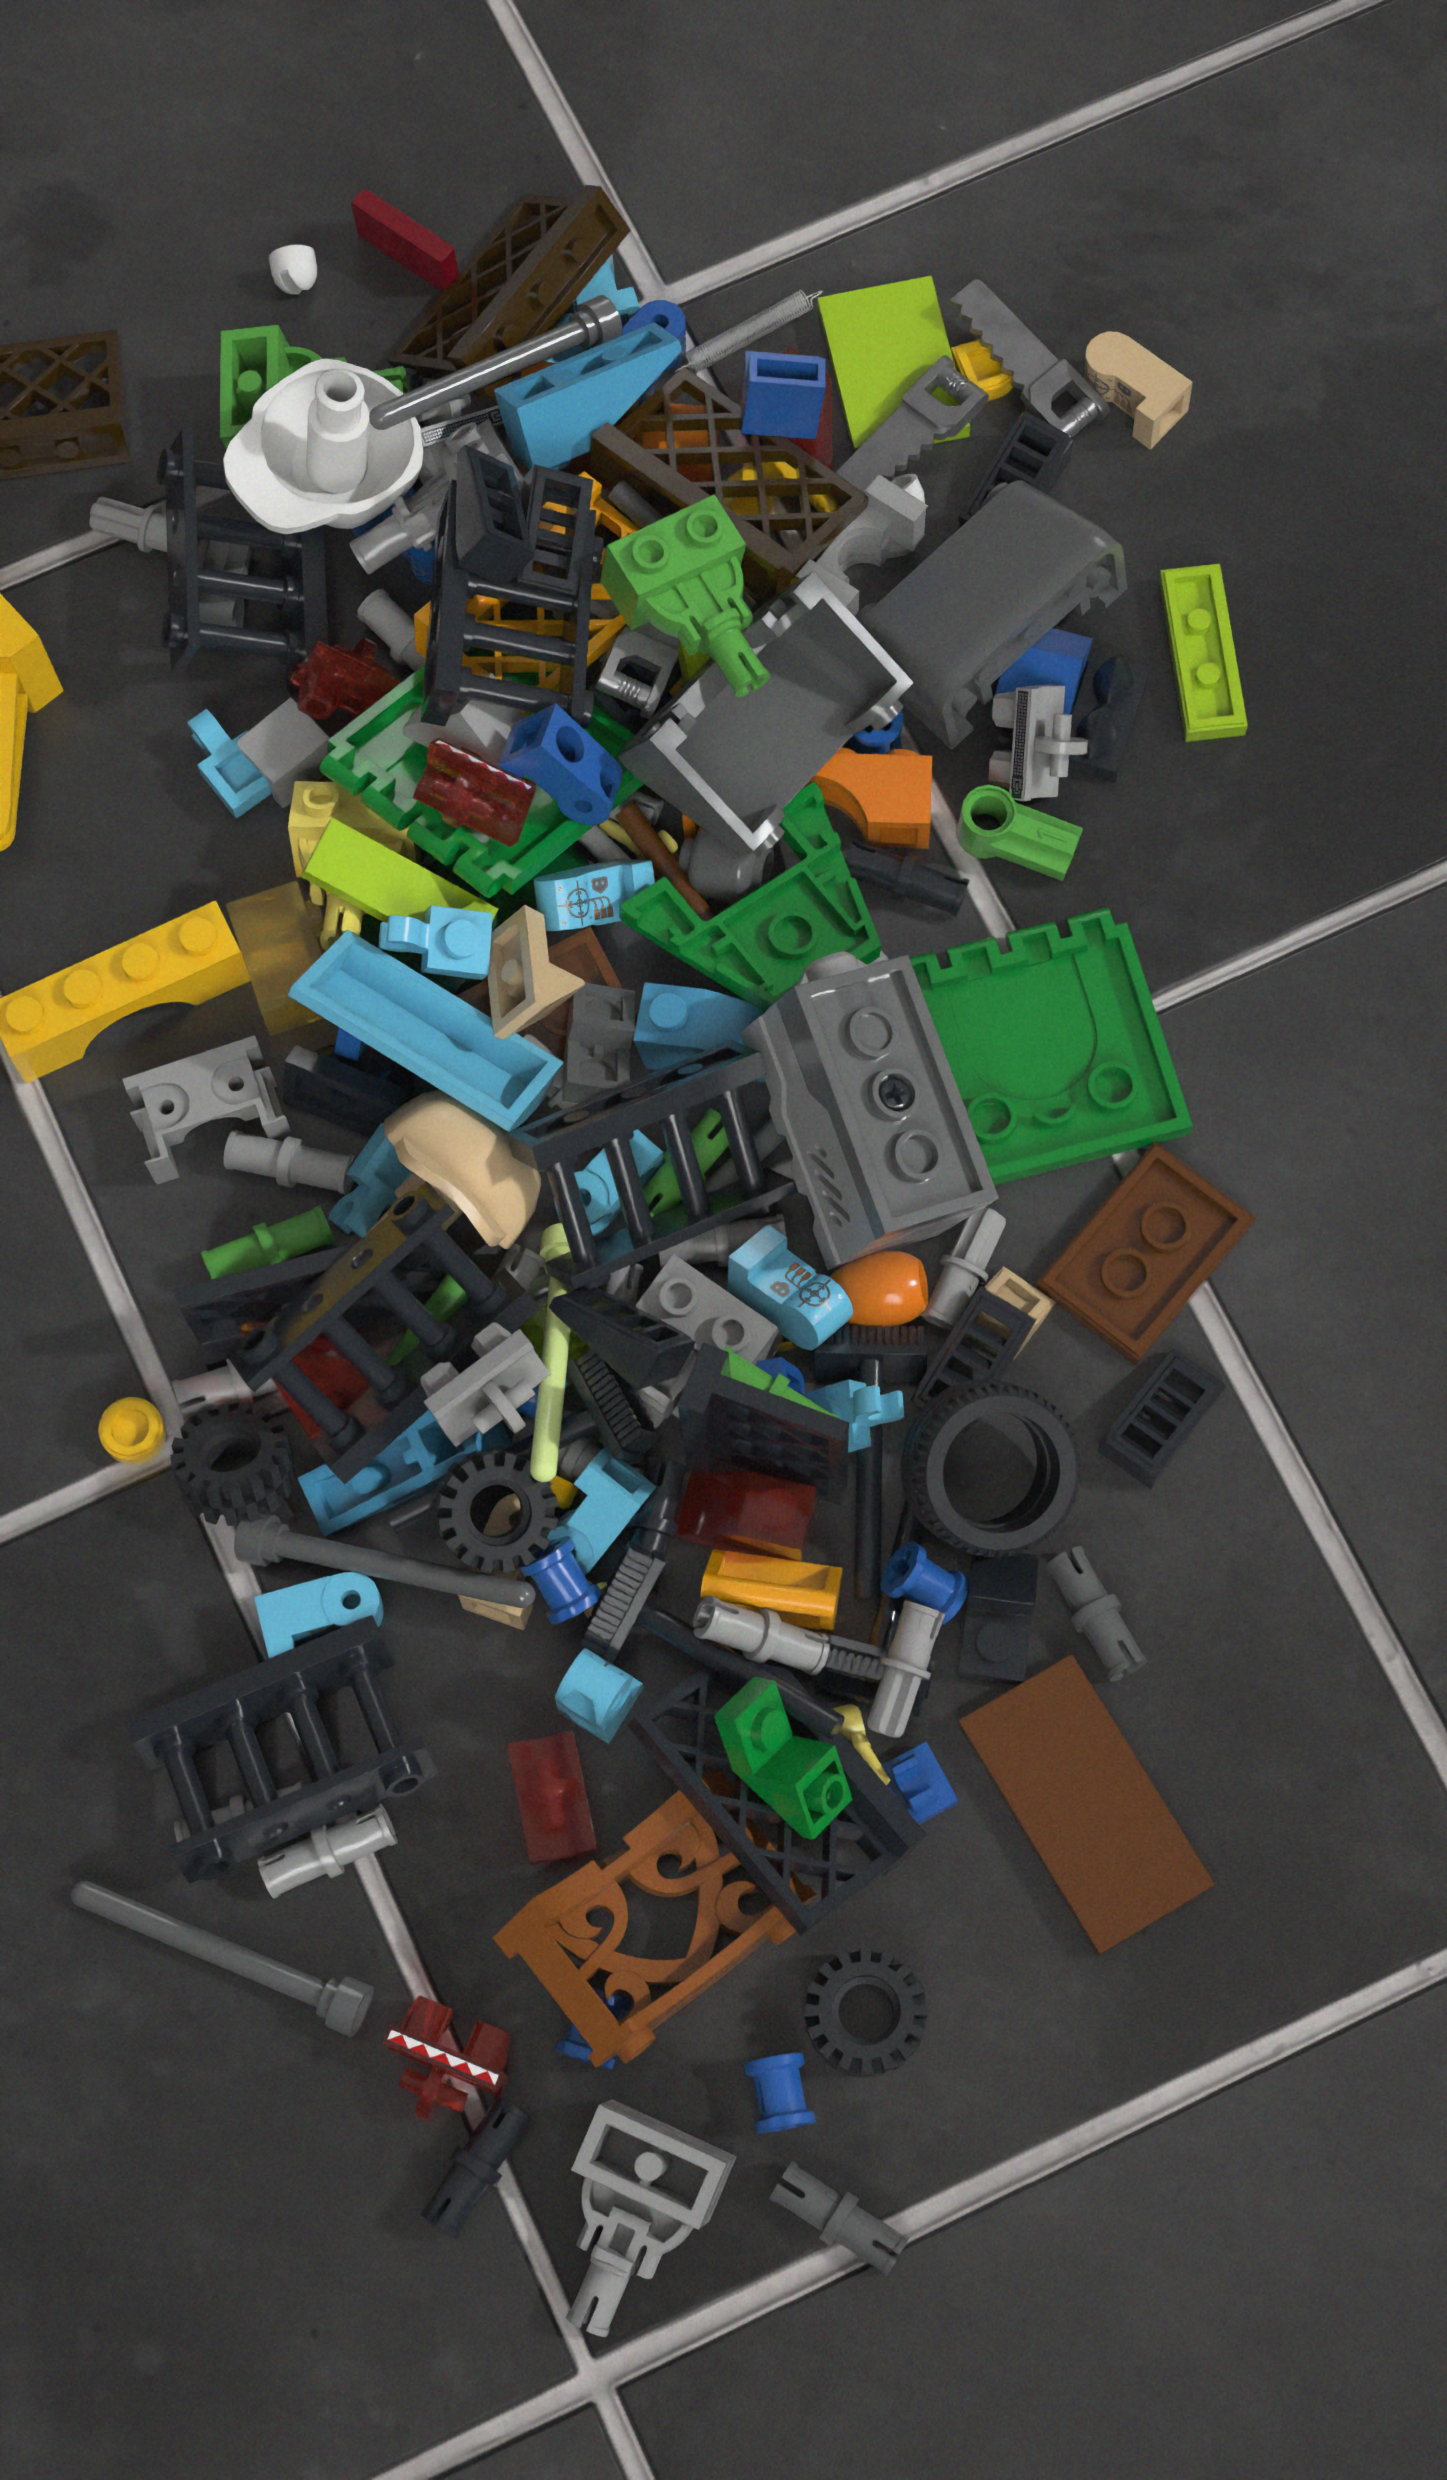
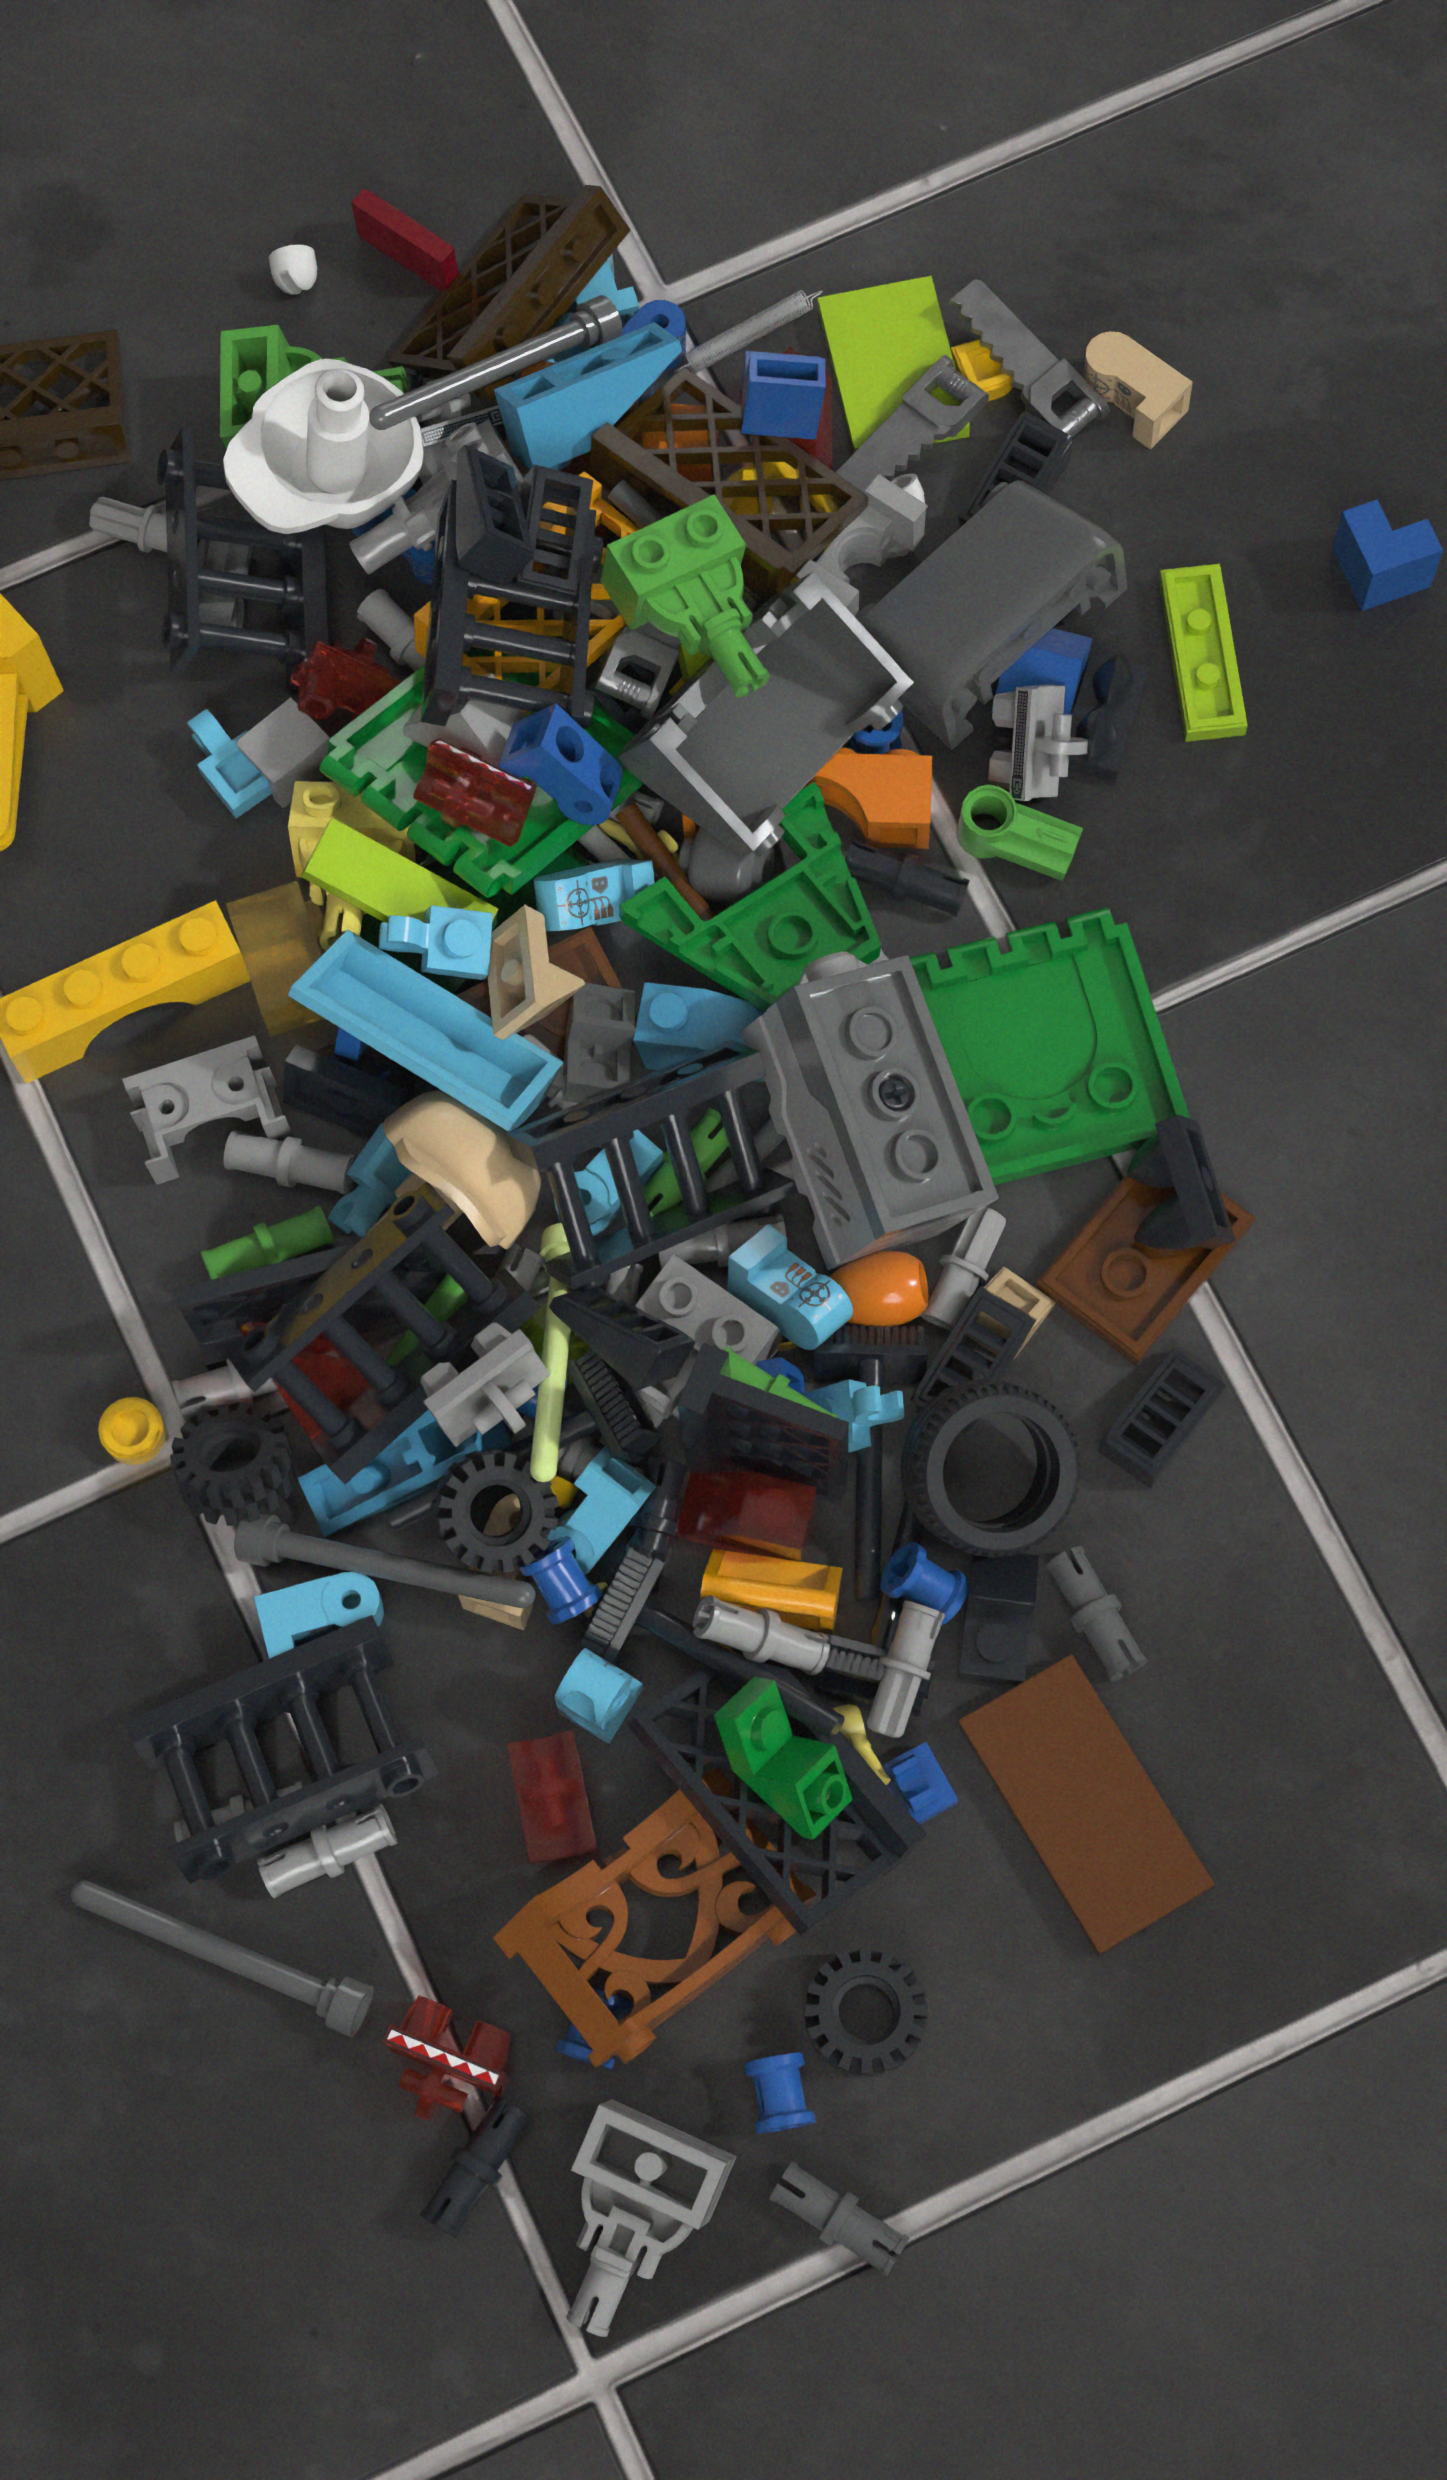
(1197, 1210): none -> black tile
(1382, 561): none -> blue piece

